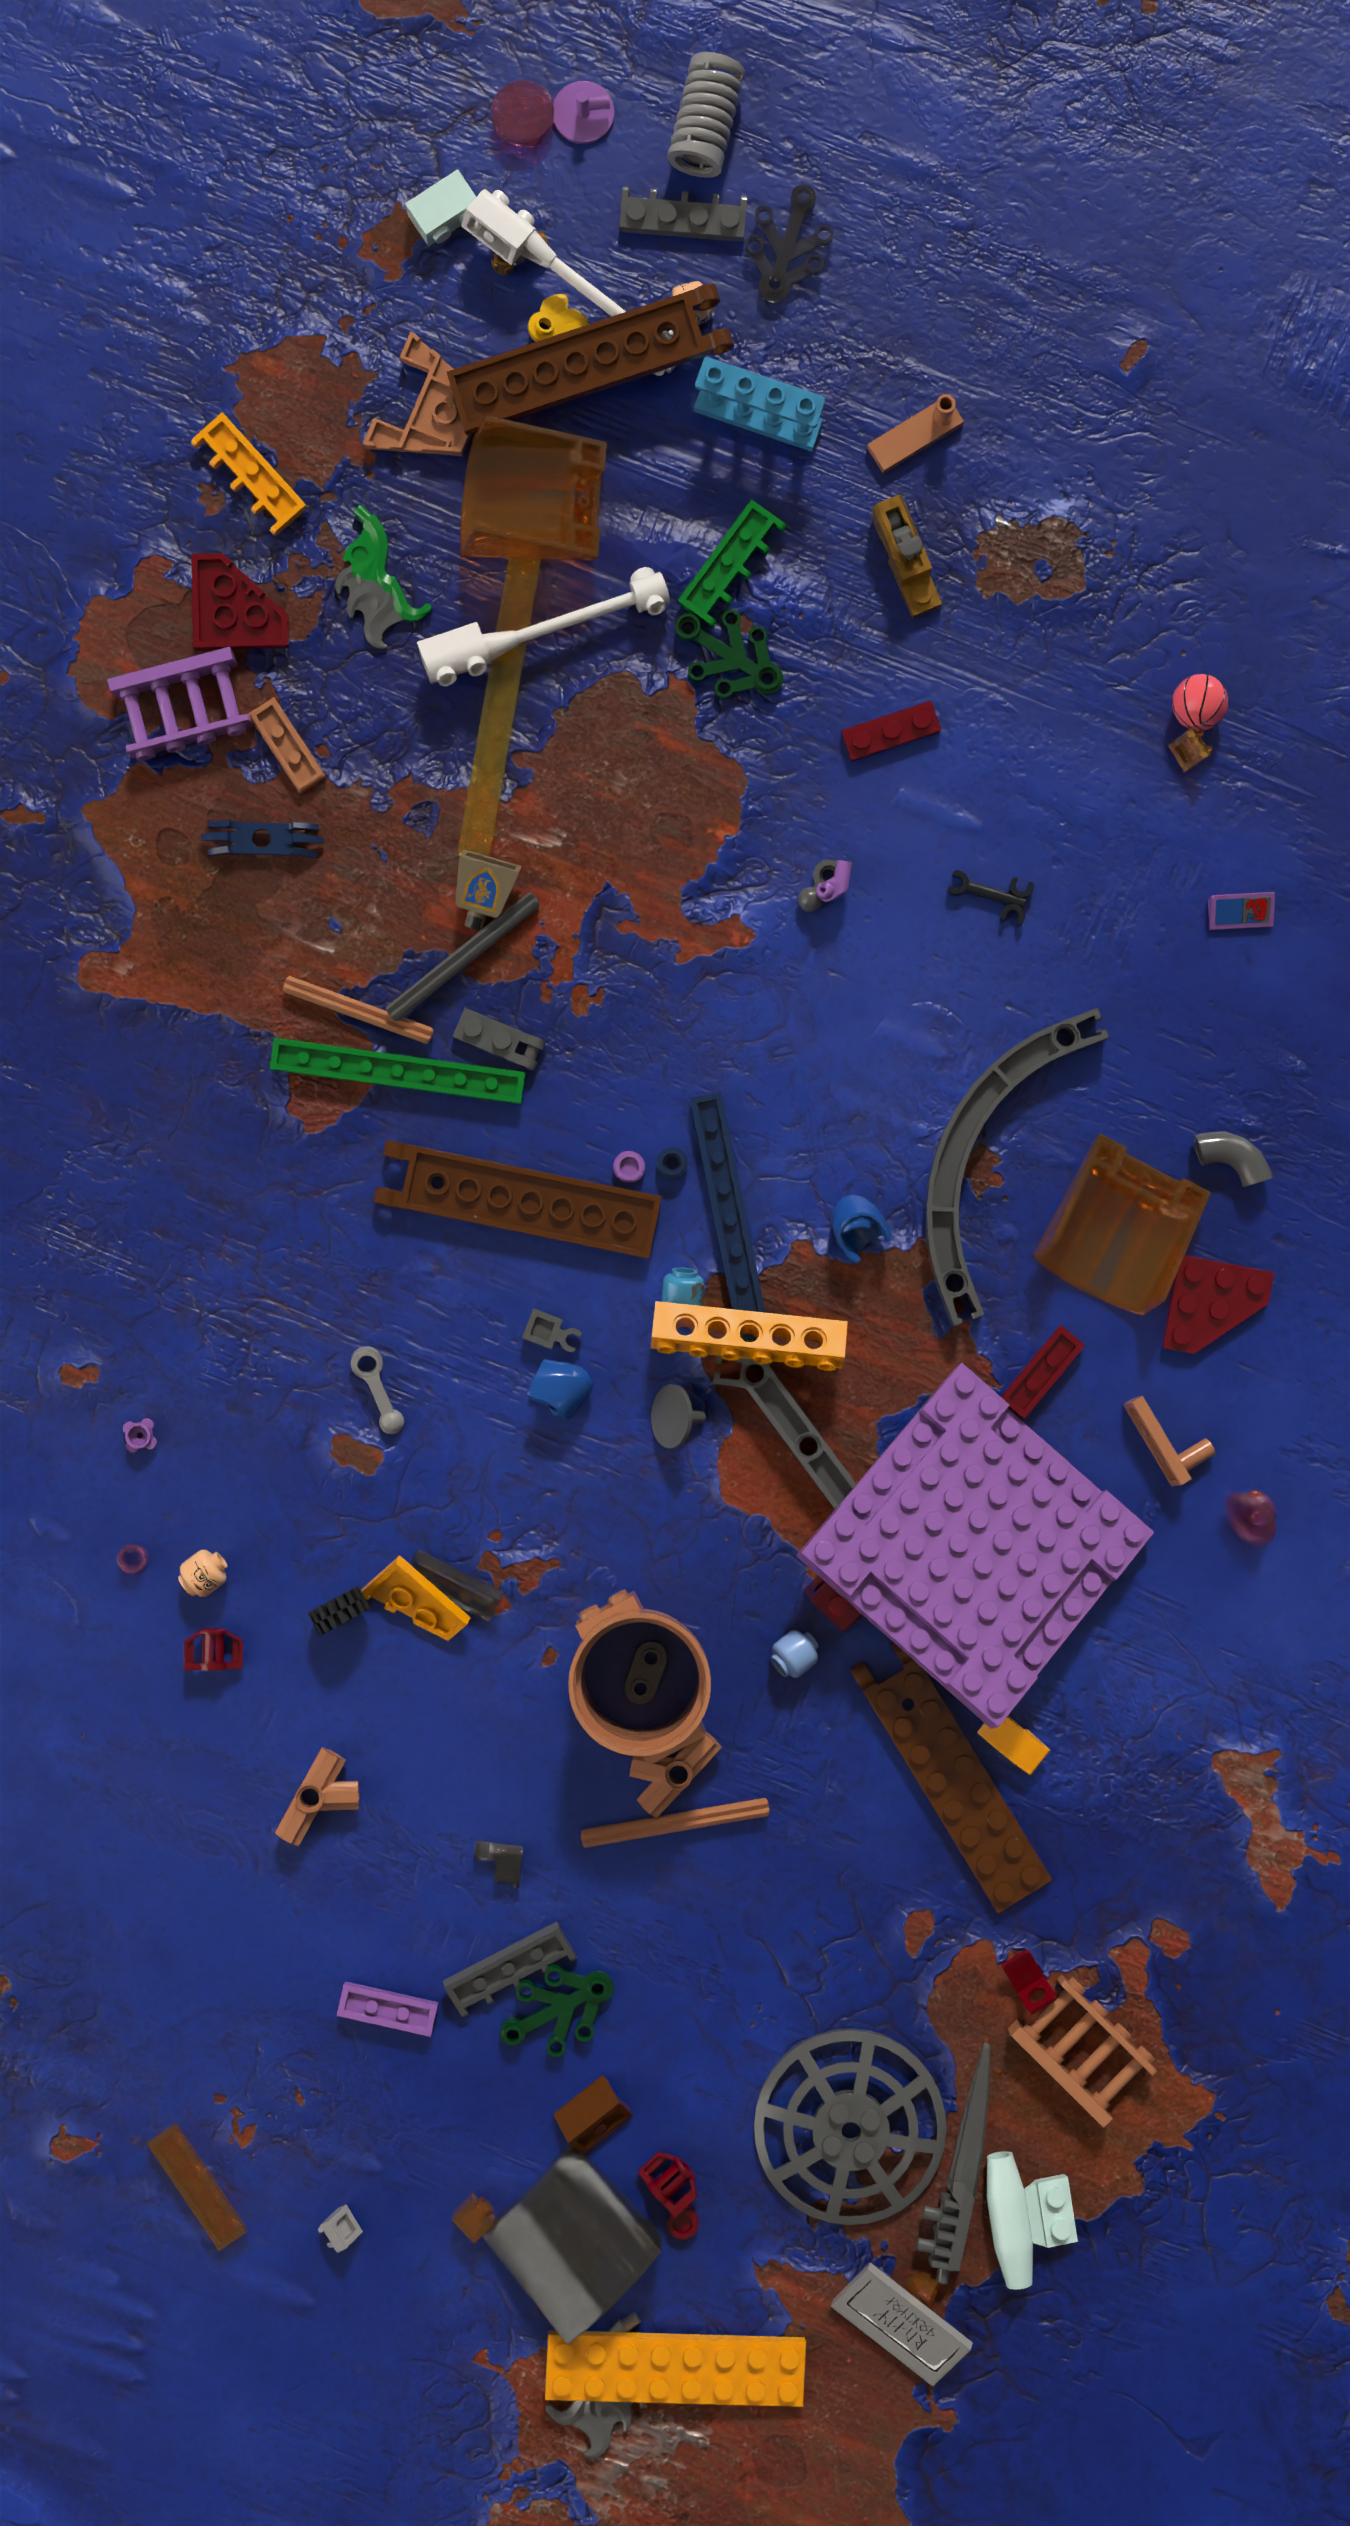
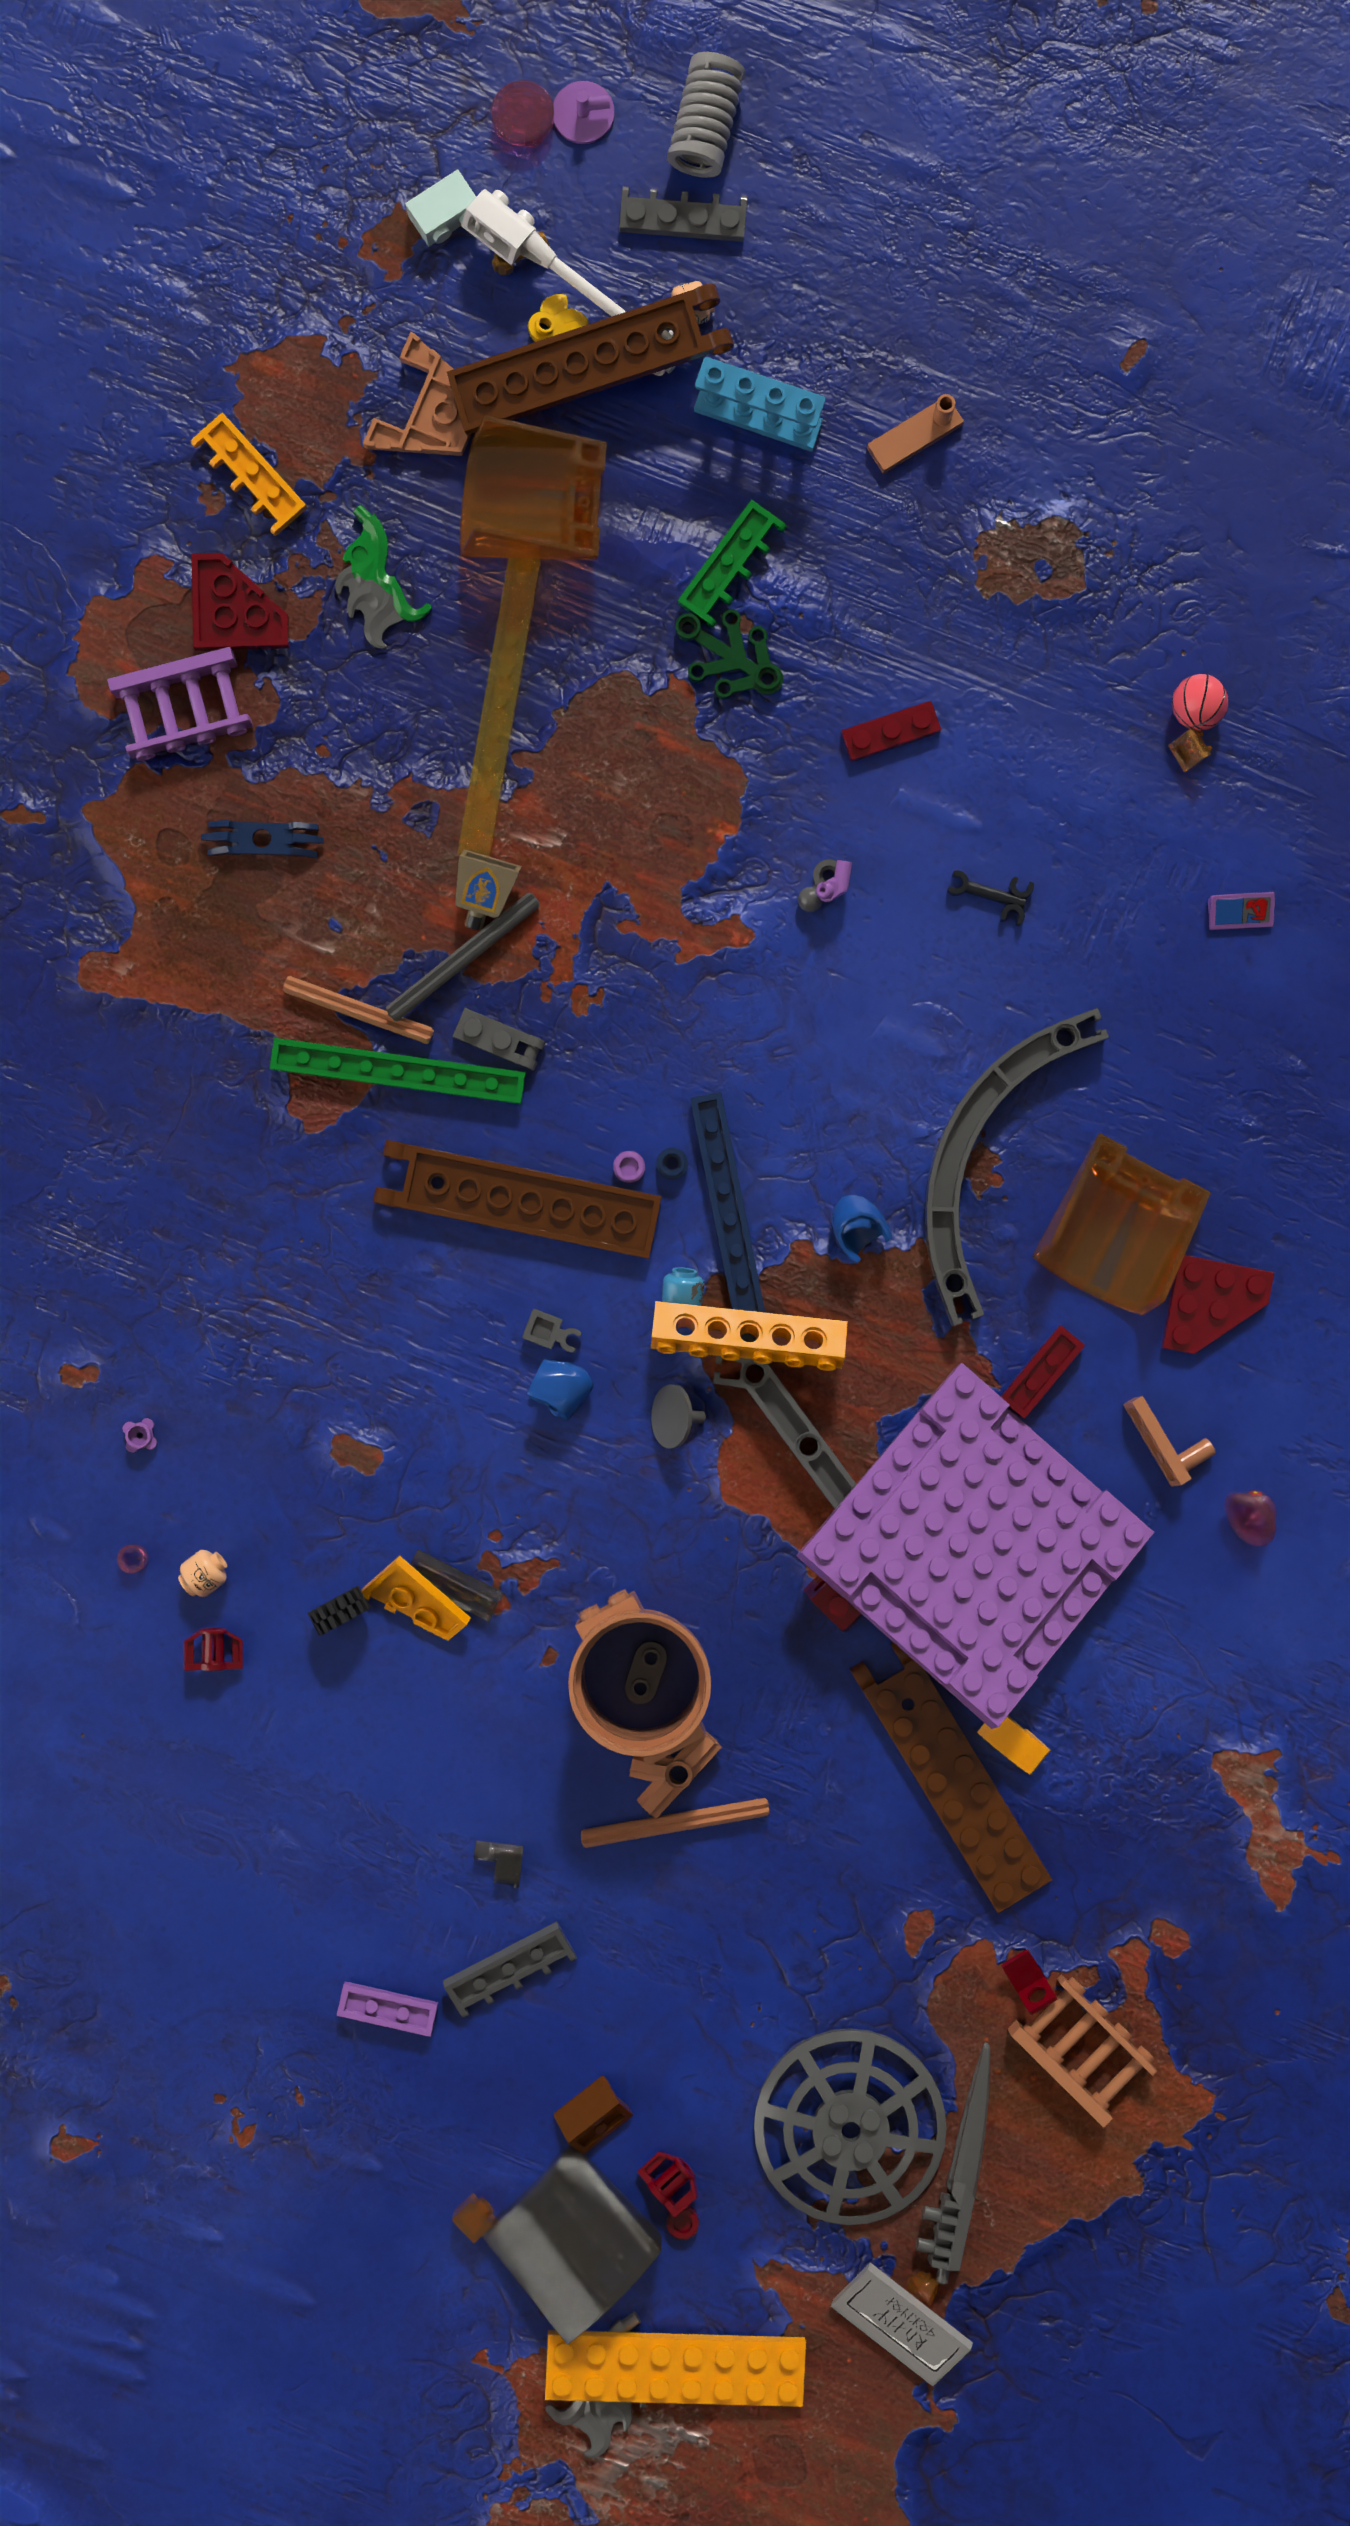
(197, 2186): clear orange plate -> none
(287, 745): nougat tile -> none
(332, 1796): nougat piece -> none
(340, 2228): light grey tile -> none
(391, 1420): light grey piece -> none
(471, 651): white bar -> none
(560, 2006): dark green plant -> none
(787, 248): clear smoke plant -> none
(794, 1654): light blue head -> none
(906, 555): pearl gold plate -> none
(1025, 2216): light aqua plate -> none
(1234, 1151): dark grey cylinder -> none

